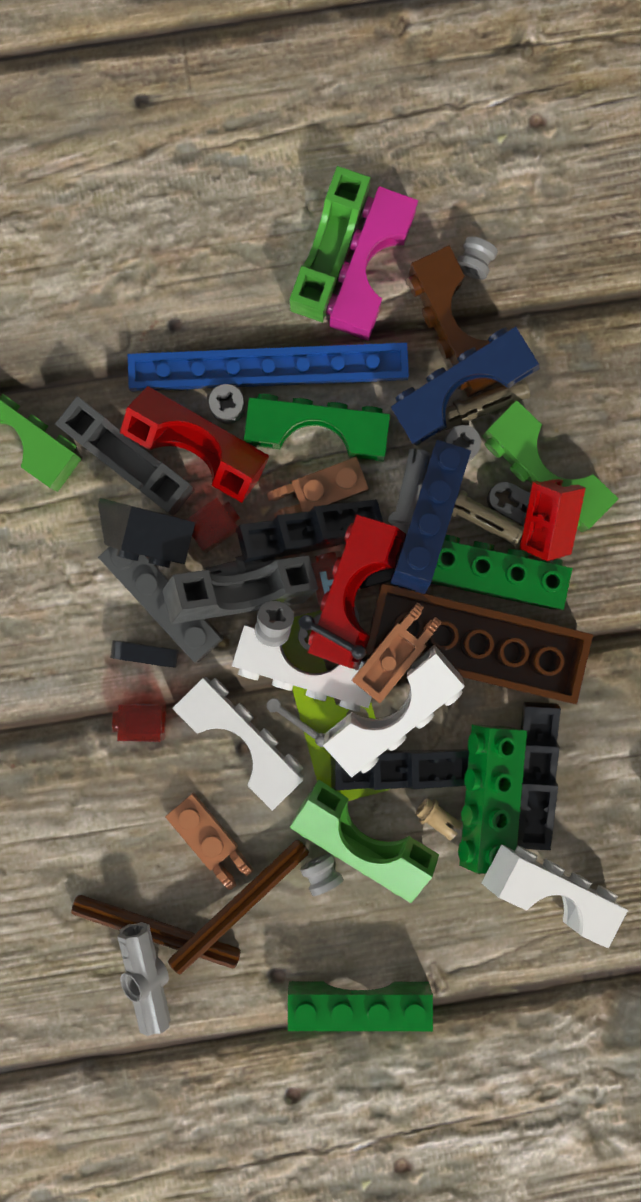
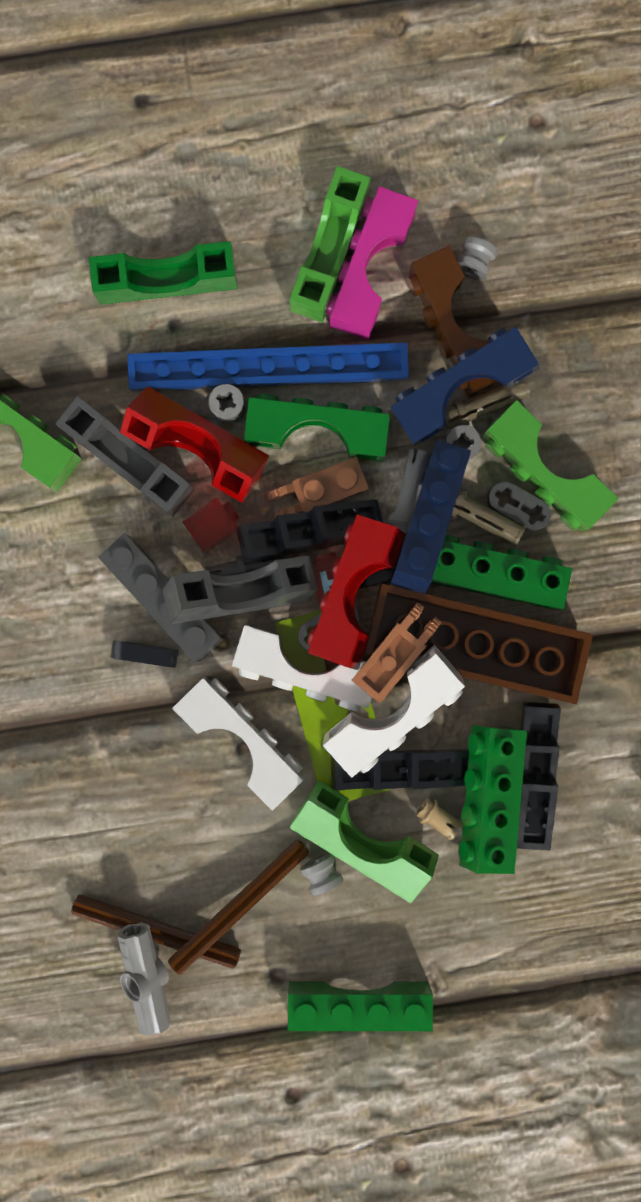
(128, 278): none -> green arch
(140, 722): clear red brick -> none
(145, 533): black slope -> none
(207, 838): nougat hinge -> none
(274, 705): light grey hinge -> none
(278, 632): light grey wheel -> none
(307, 622): black hinge -> none
(524, 881): white arch -> none
(552, 519): red hinge -> none

